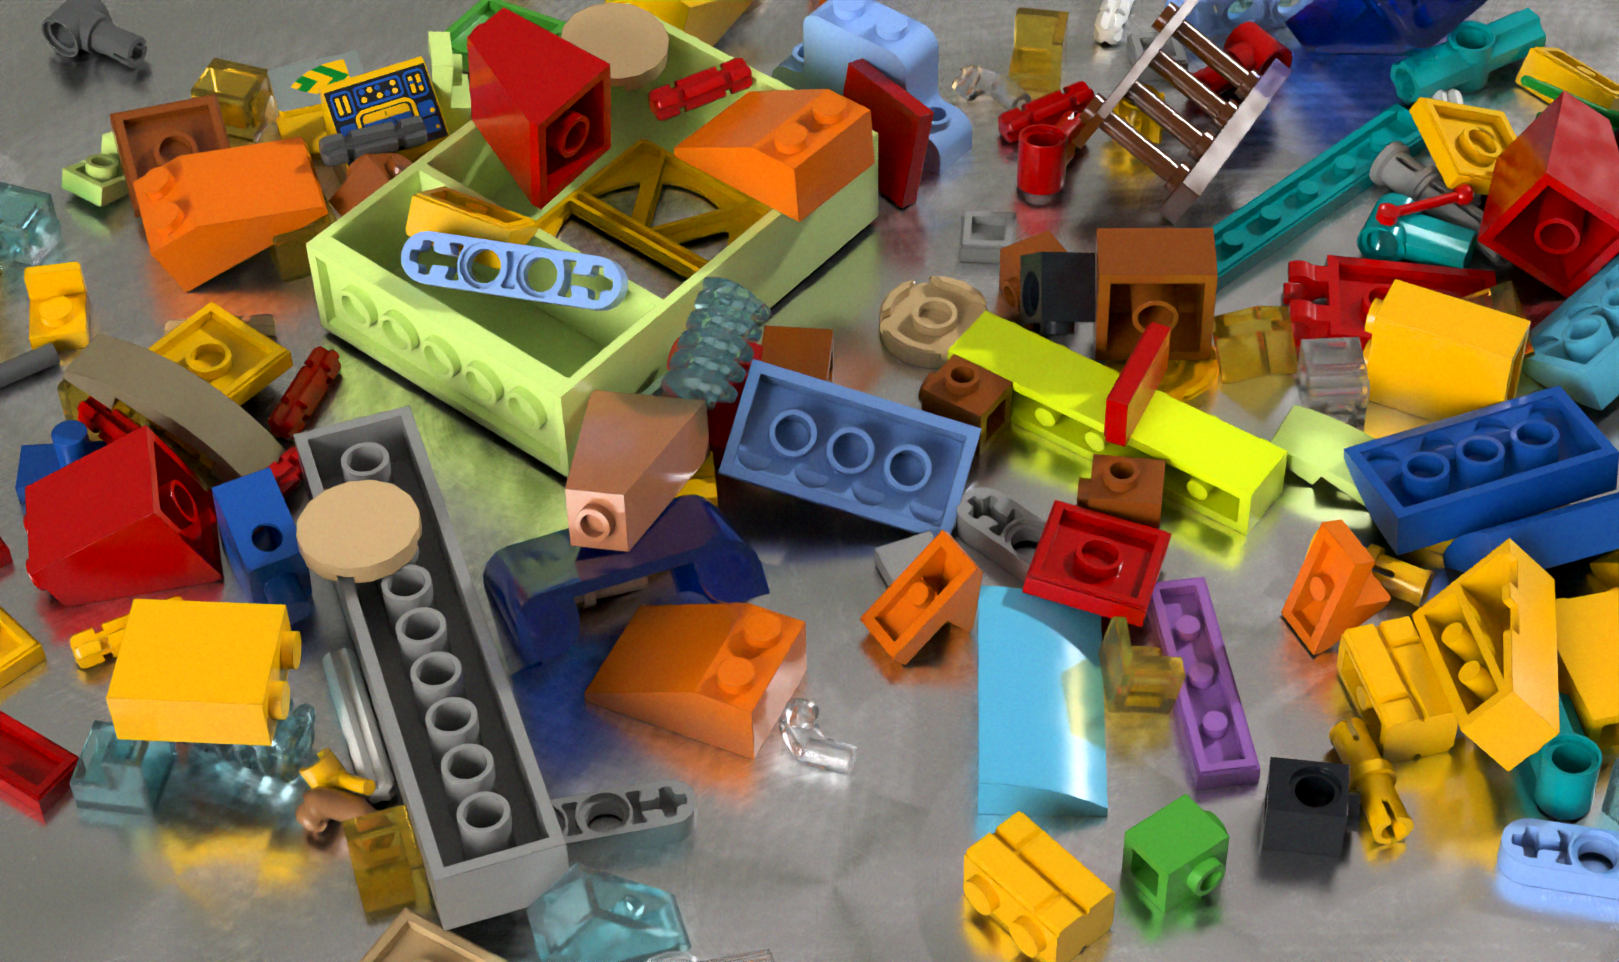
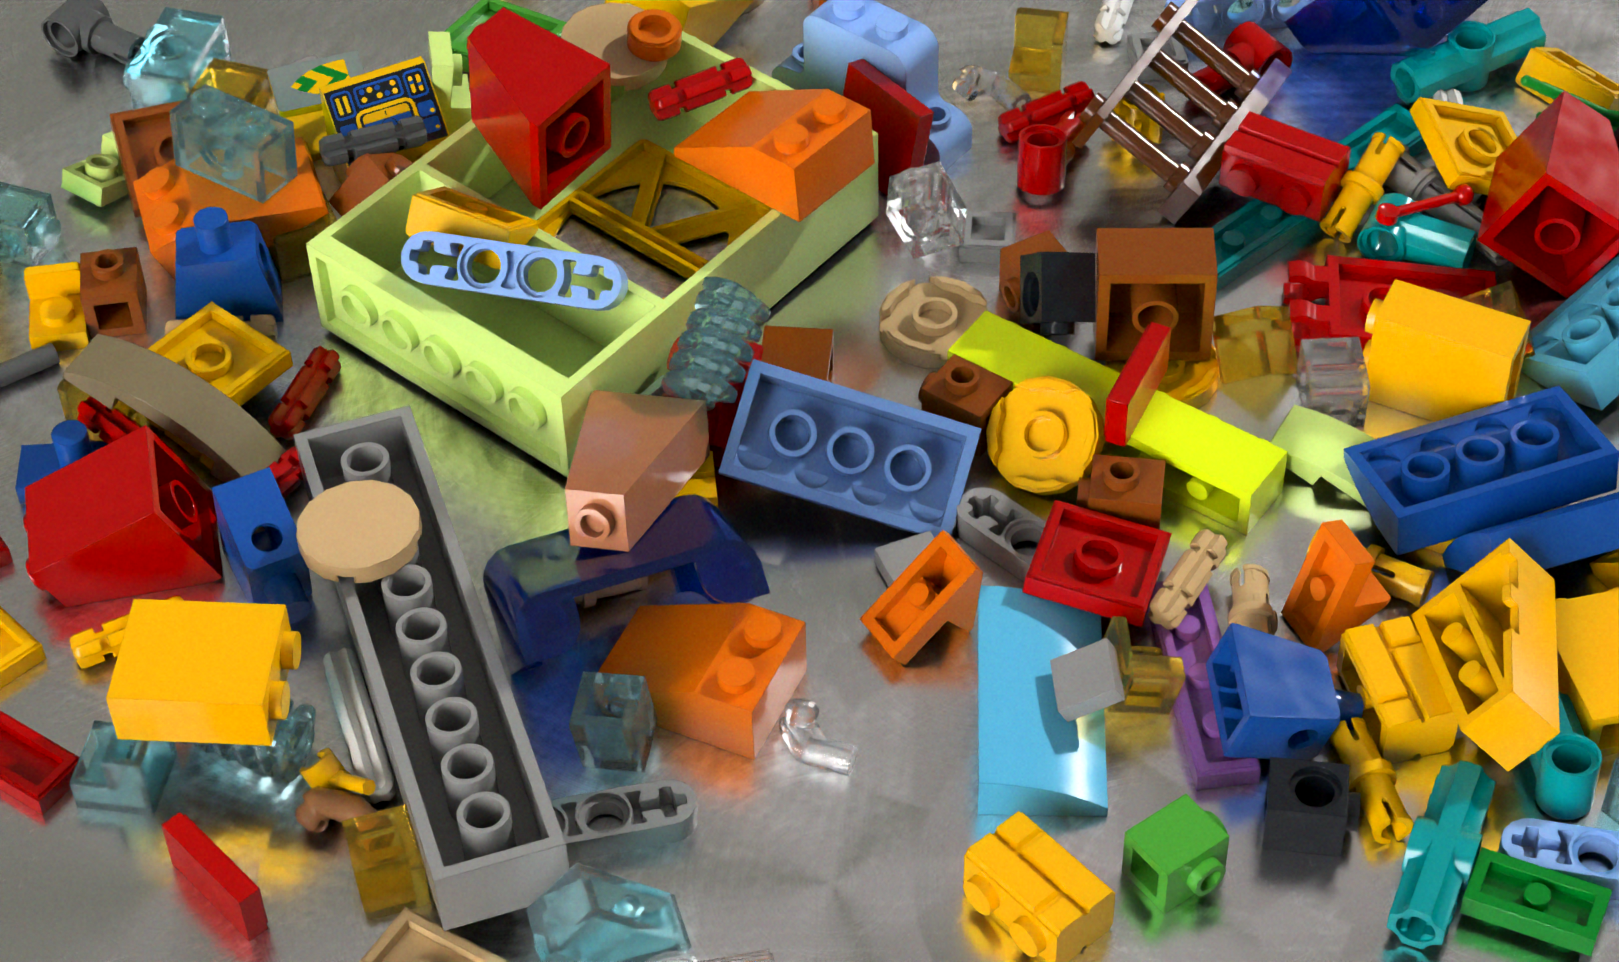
(113, 292): none -> dark orange brick
(175, 56): none -> clear light blue brick
(215, 876): none -> red tile
(225, 266): none -> blue torso
(233, 143): none -> clear light blue brick
(613, 721): none -> clear light blue brick
(654, 35): none -> orange tile
(926, 210): none -> clear brick
(1045, 435): none -> yellow tile
(1087, 680): none -> light grey tile
(1187, 579): none -> tan axle
(1252, 599): none -> tan pin
(1275, 696): none -> blue torso
(1284, 166): none -> red brick
(1362, 187): none -> yellow pin
(1441, 855): none -> teal piece
(1536, 901): none -> green plate

